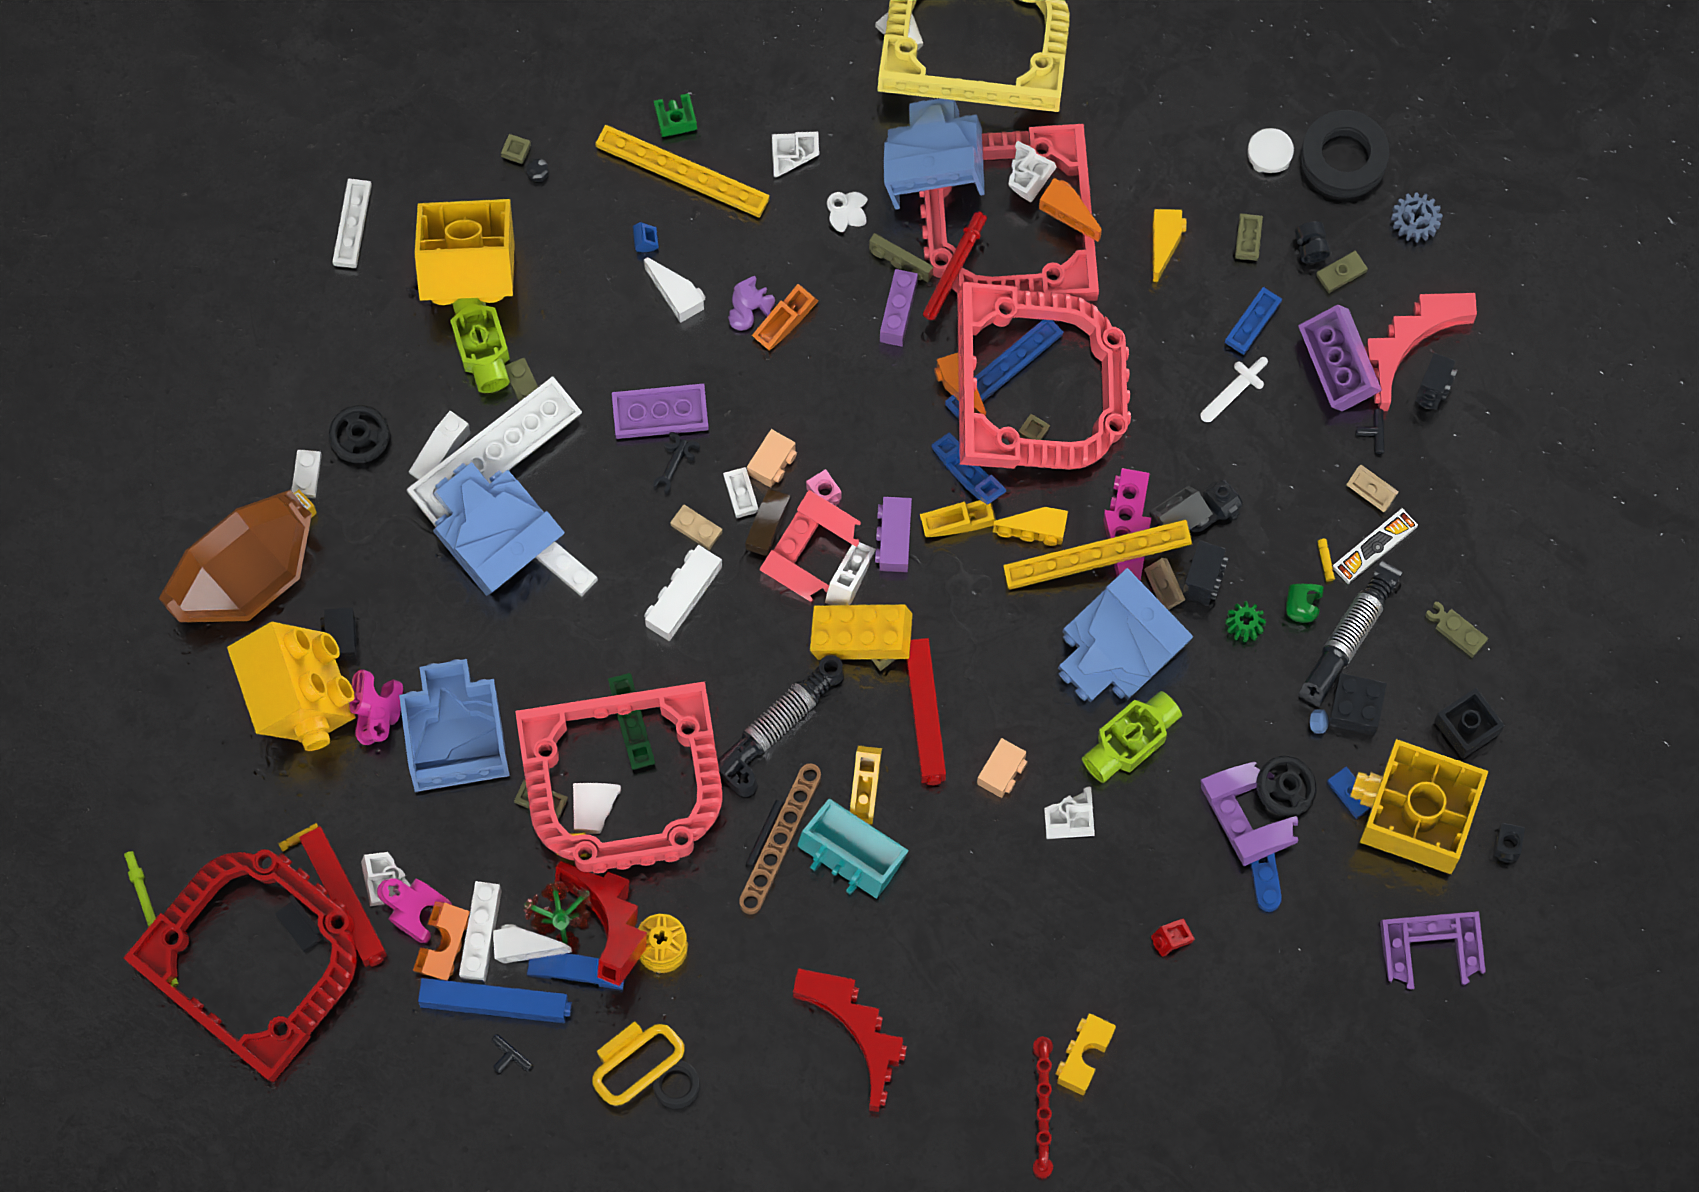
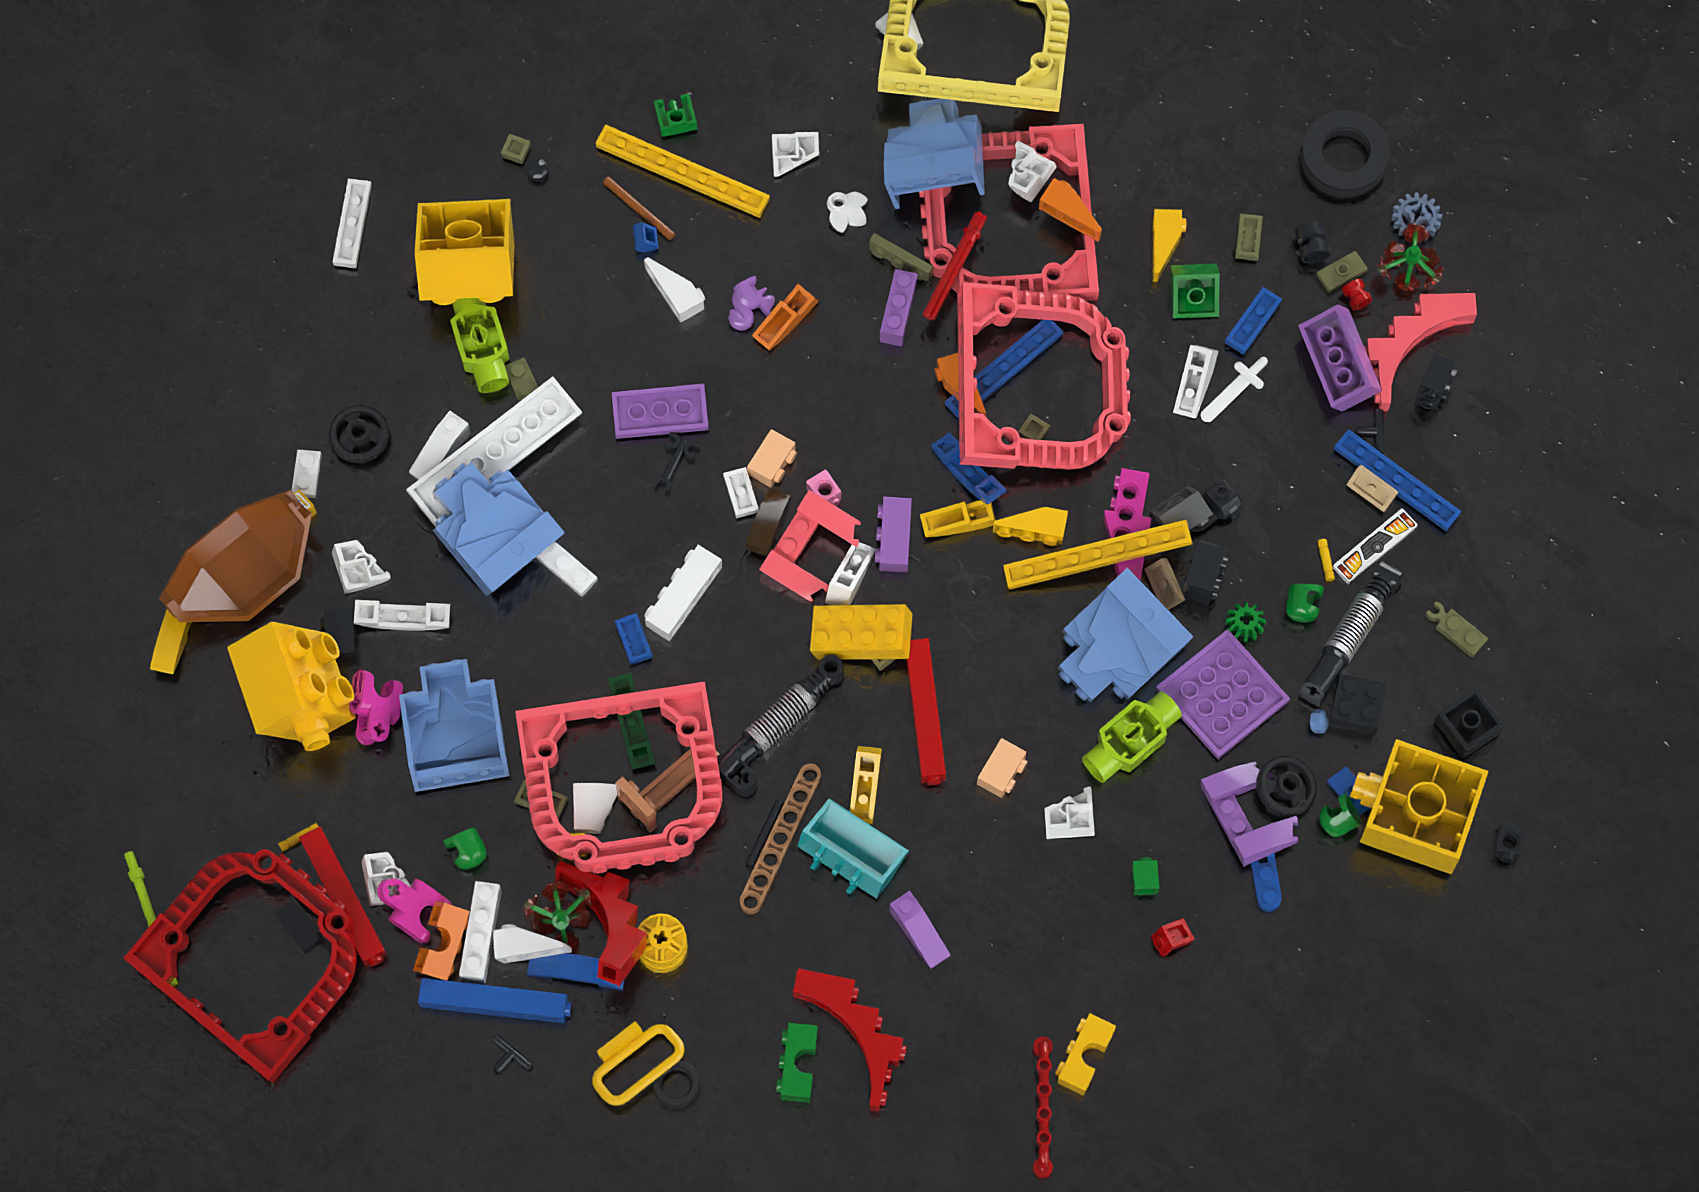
(169, 644): none -> yellow slope
(356, 567): none -> white slope
(401, 617): none -> white slope
(470, 847): none -> green helmet
(633, 639): none -> blue plate
(639, 208): none -> dark orange bar
(658, 792): none -> nougat bracket
(696, 527): tan plate -> none
(794, 1084): none -> green arch
(919, 929): none -> medium lavender slope
(1145, 876): none -> green brick
(1195, 290): none -> green slope
(1195, 380): none -> white slope
(1223, 694): none -> medium lavender plate
(1270, 150): white tile -> none
(1340, 820): none -> green helmet
(1357, 295): none -> red wheel
(1408, 487): none -> blue plate
(1413, 255): none -> clear red plant
(1460, 926): medium lavender wedge -> none

